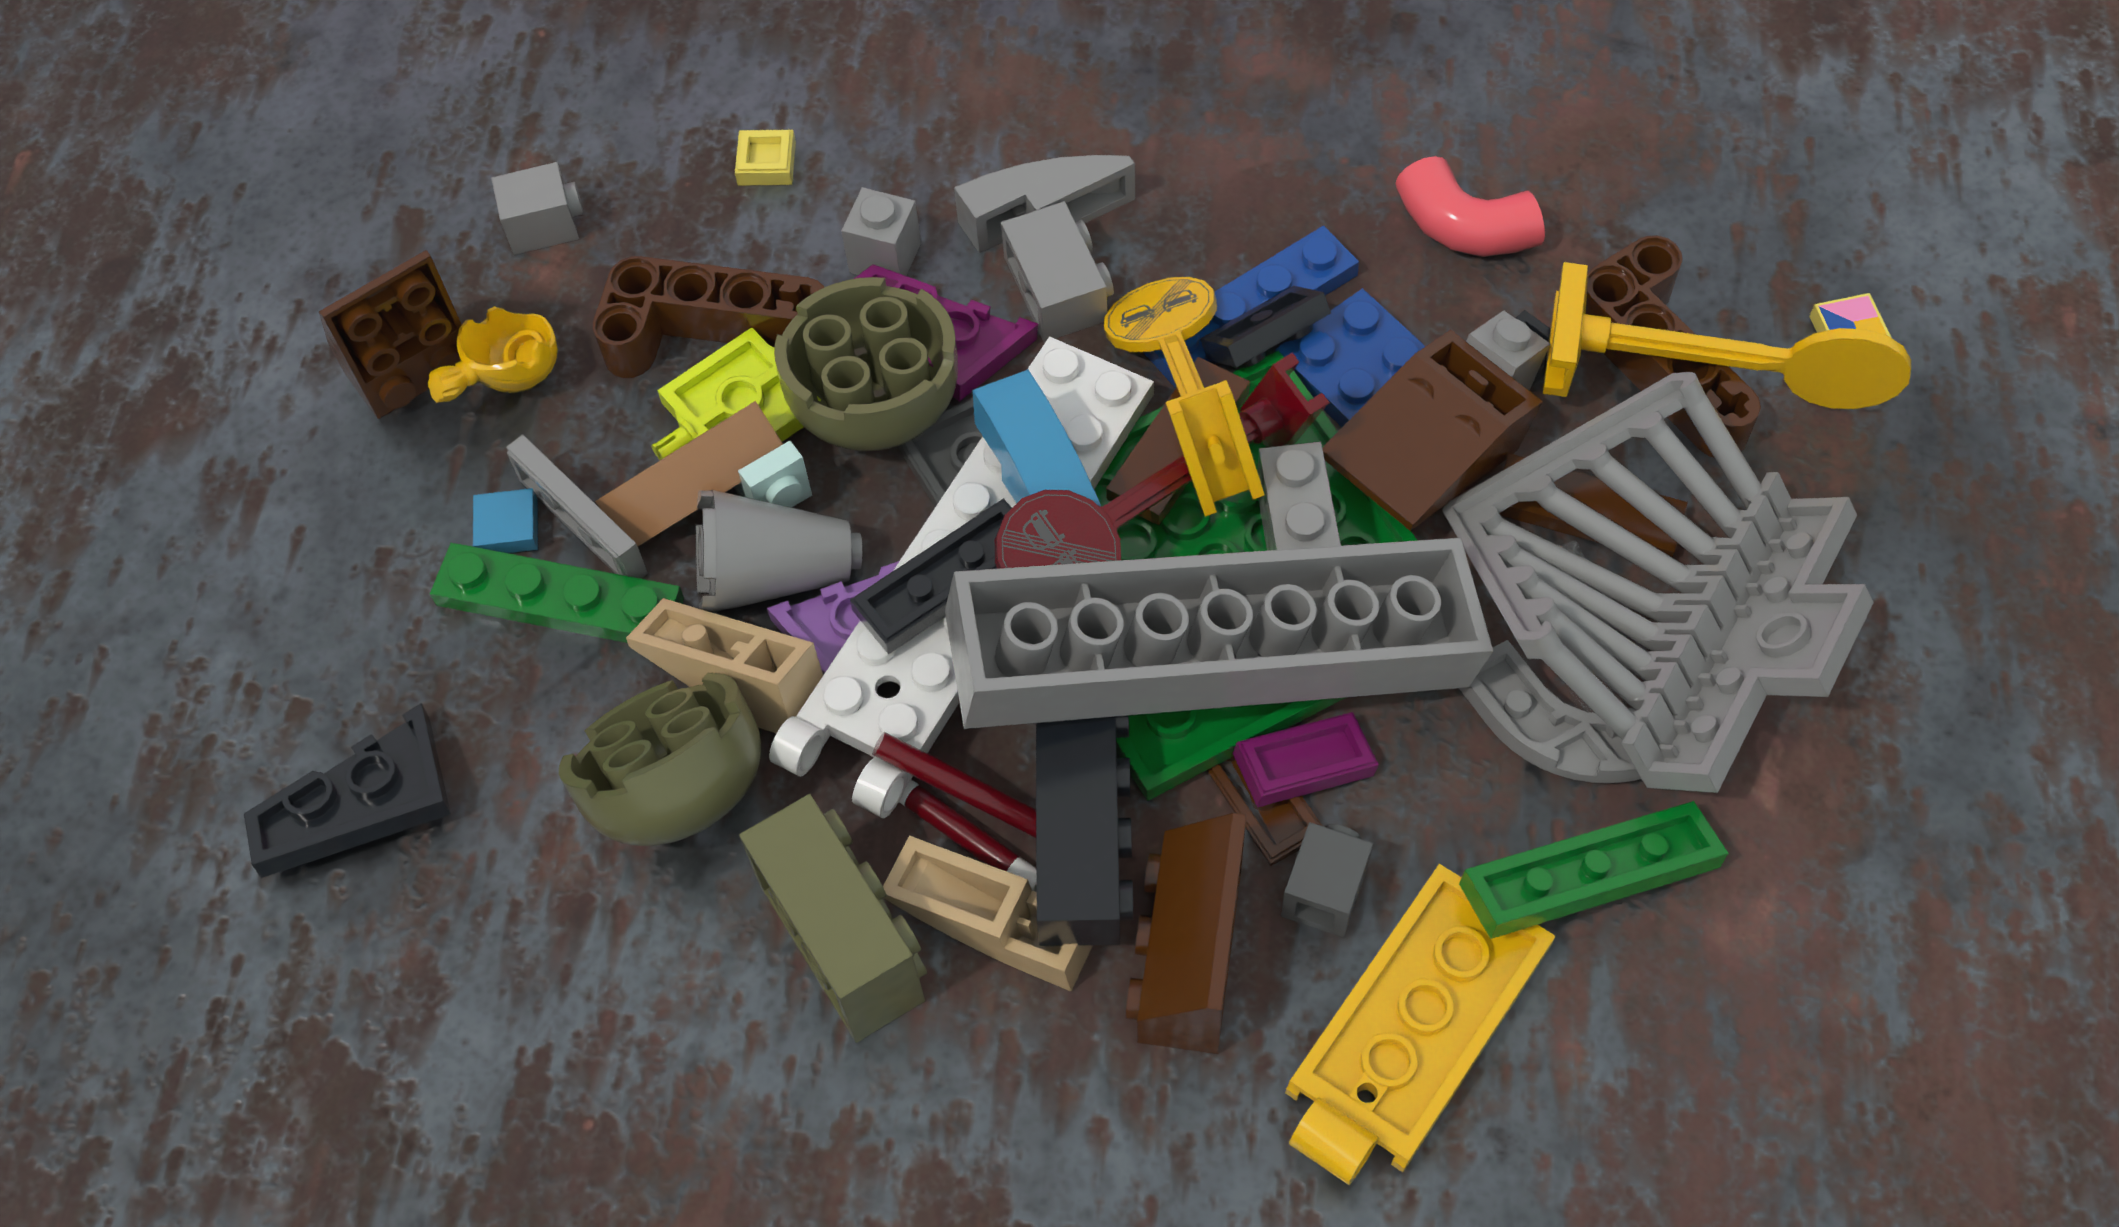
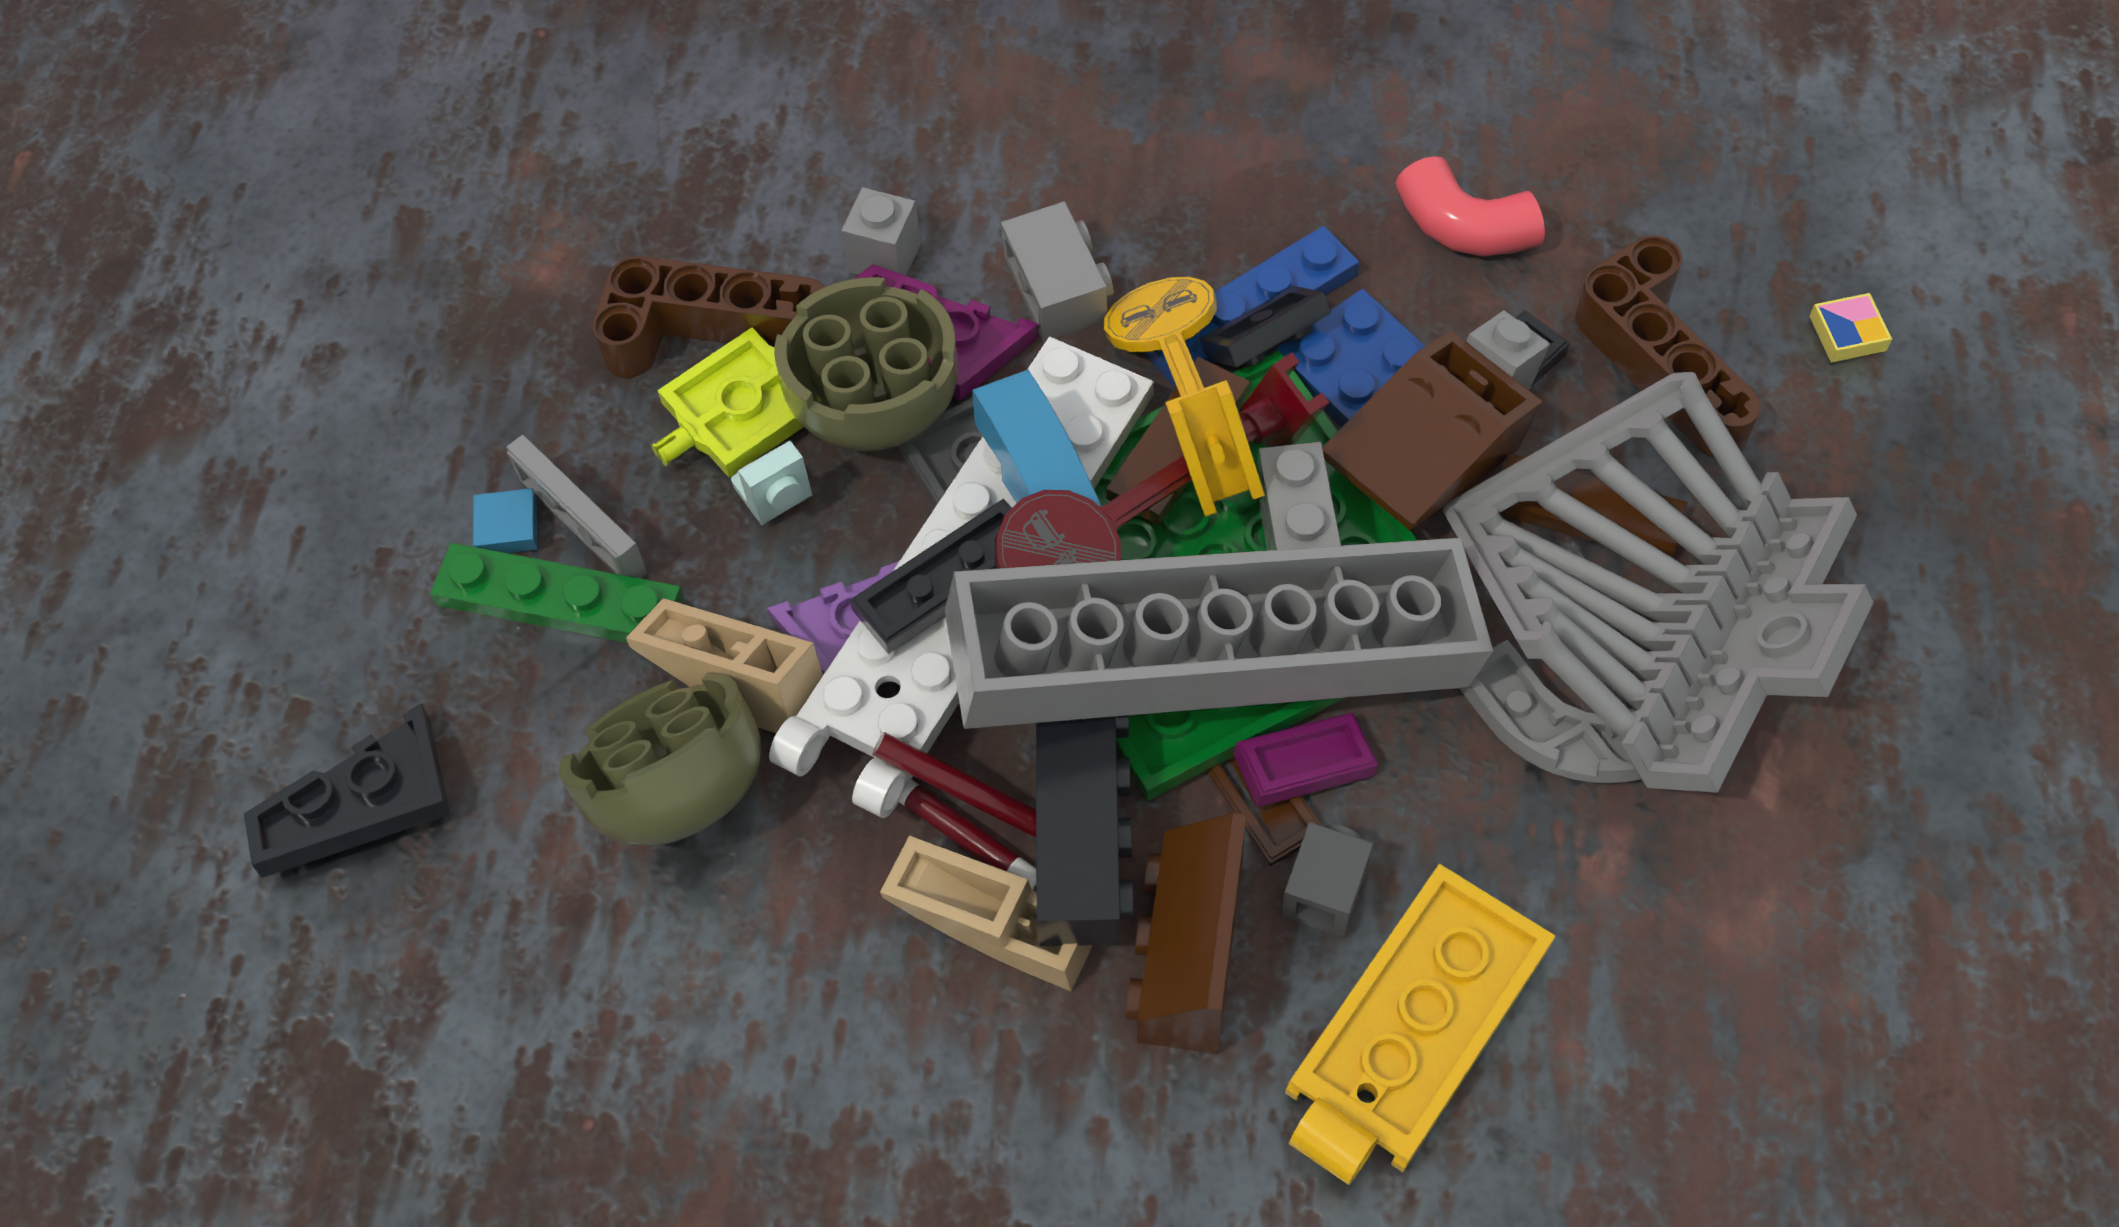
(394, 333): reddish brown slope -> none
(501, 352): yellow hair -> none
(537, 207): light grey brick -> none
(671, 486): medium nougat slope -> none
(765, 157): light yellow tile -> none
(767, 551): light grey cone -> none
(837, 915): olive brick -> none
(1086, 183): light grey slope -> none
(1592, 869): green plate -> none
(1826, 369): yellow piece -> none

